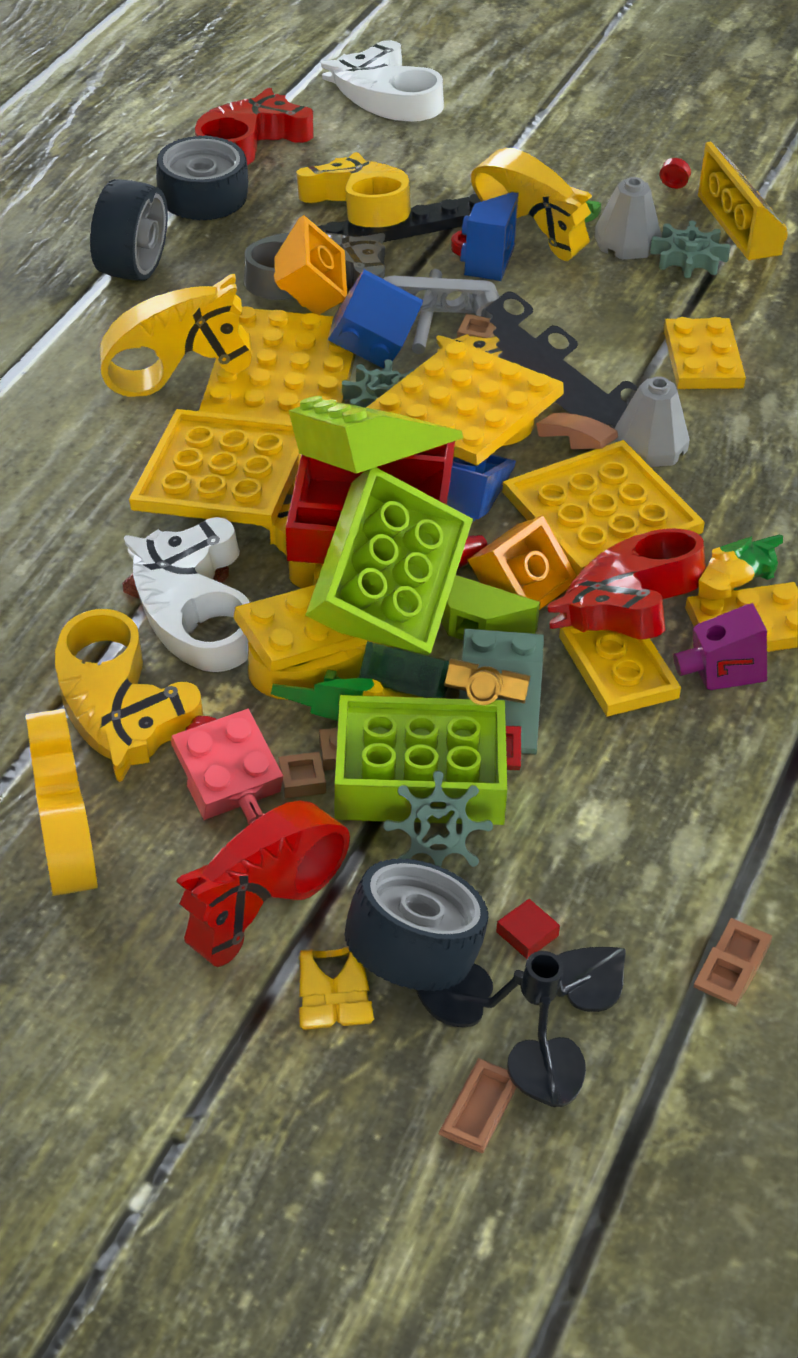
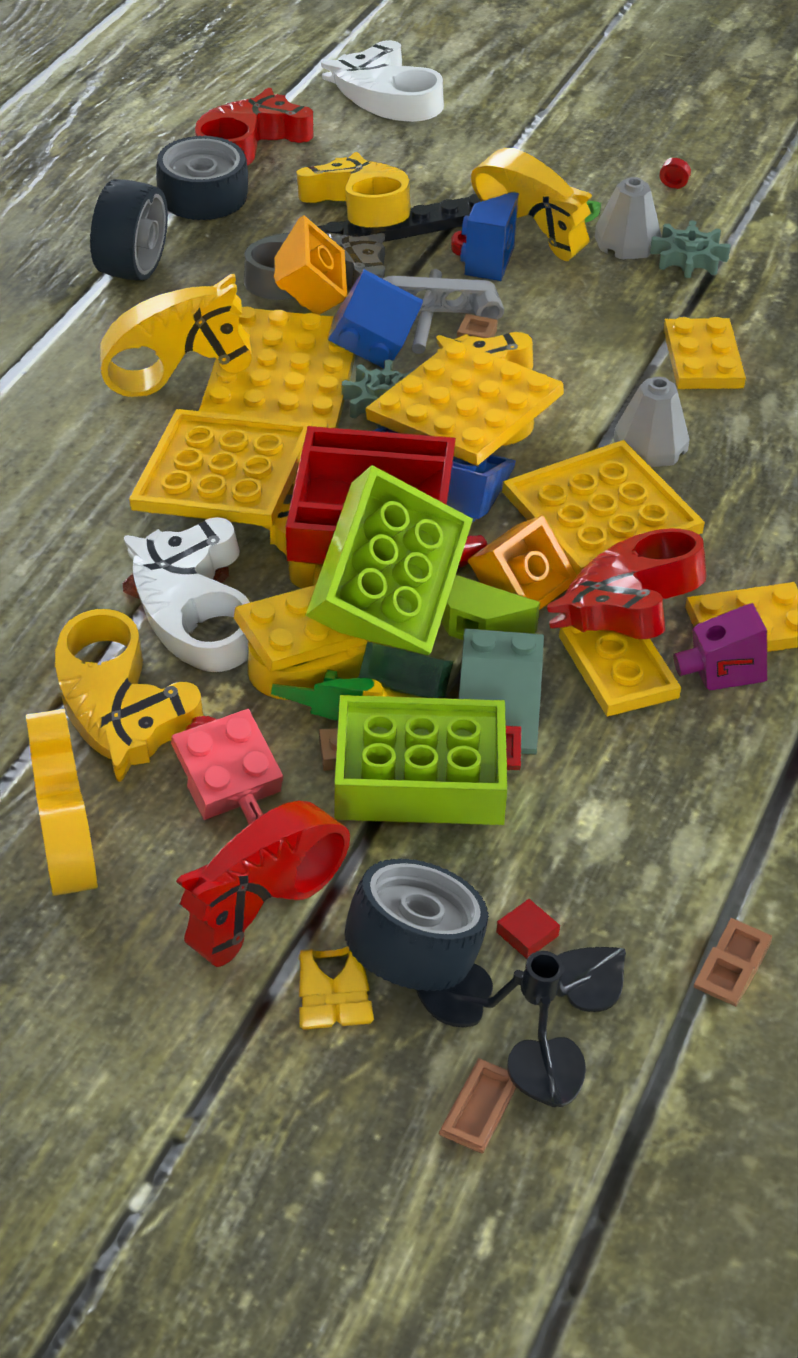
(302, 775): medium nougat tile -> none
(362, 436): lime slope -> none
(423, 810): sand green gear -> none
(486, 683): pearl gold bar -> none
(537, 354): black piece -> none
(582, 430): nougat slope -> none
(737, 565): animal -> none
(739, 207): yellow slope -> none

